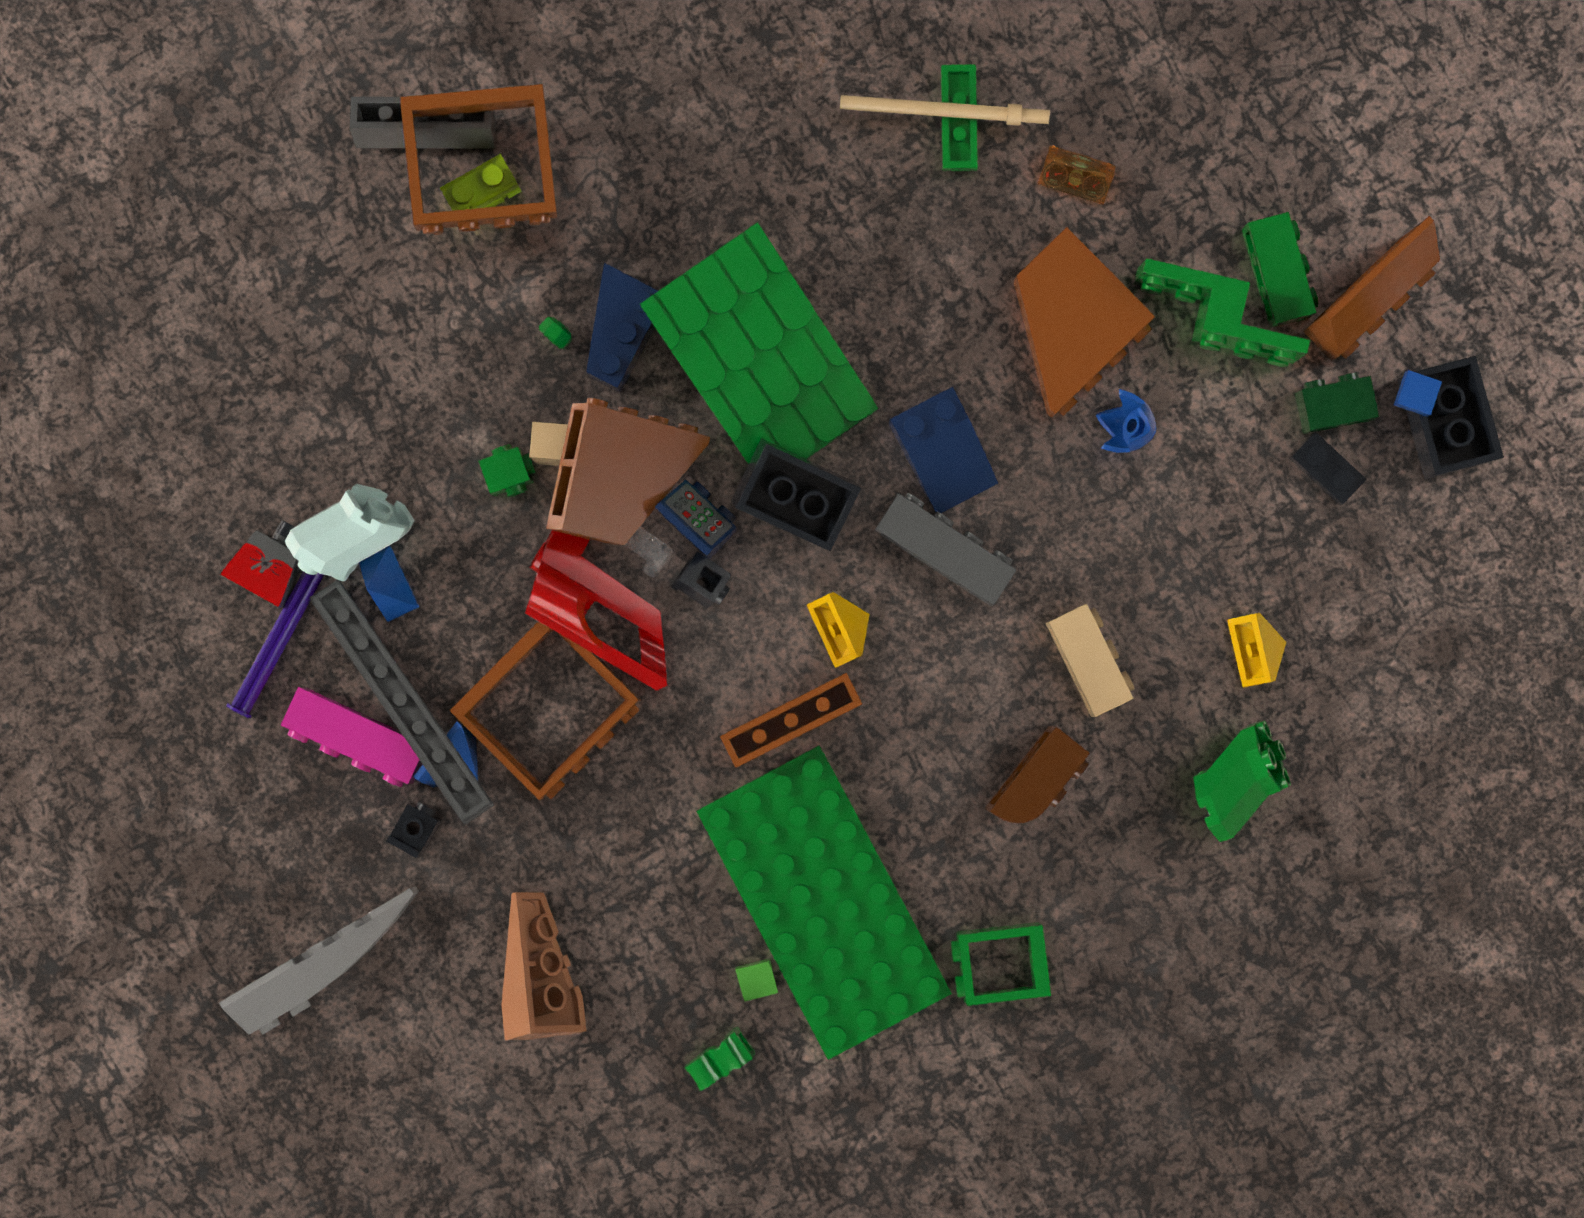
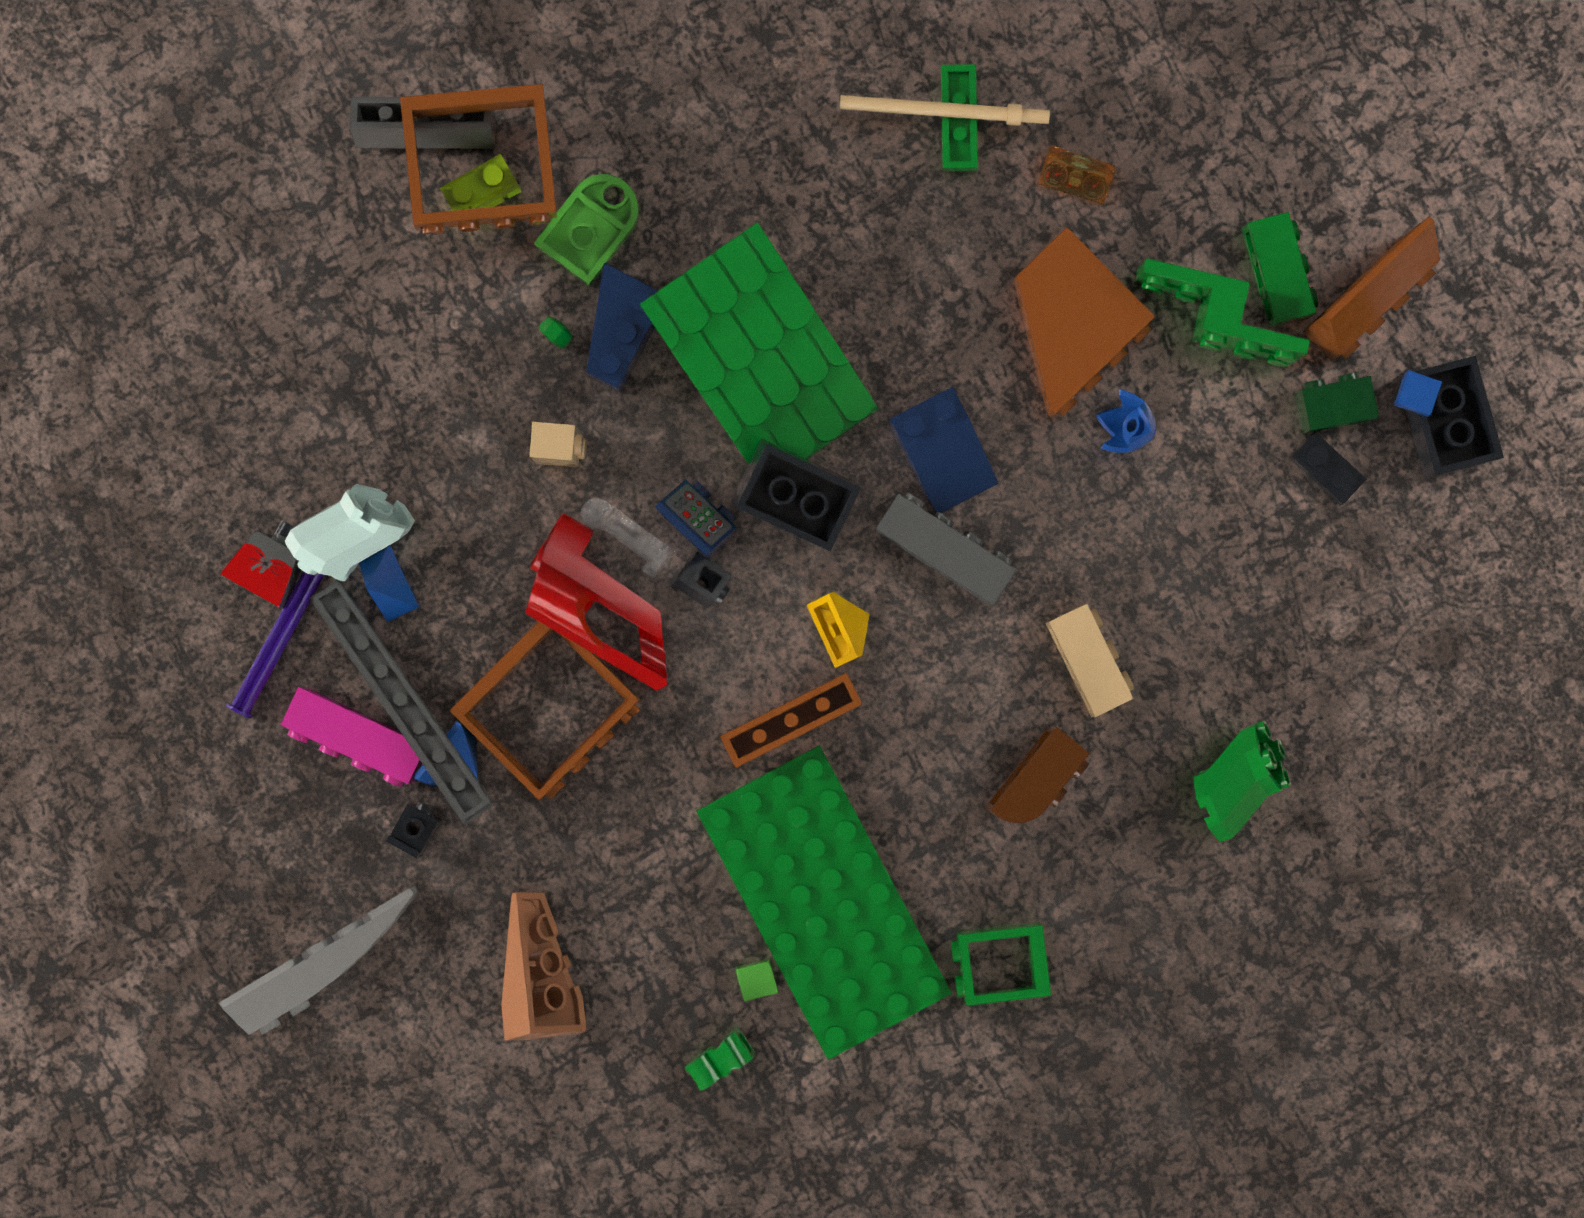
(507, 471): green brick -> none
(589, 228): none -> bright green tile
(617, 470): dark orange slope -> none
(1256, 649): yellow slope -> none

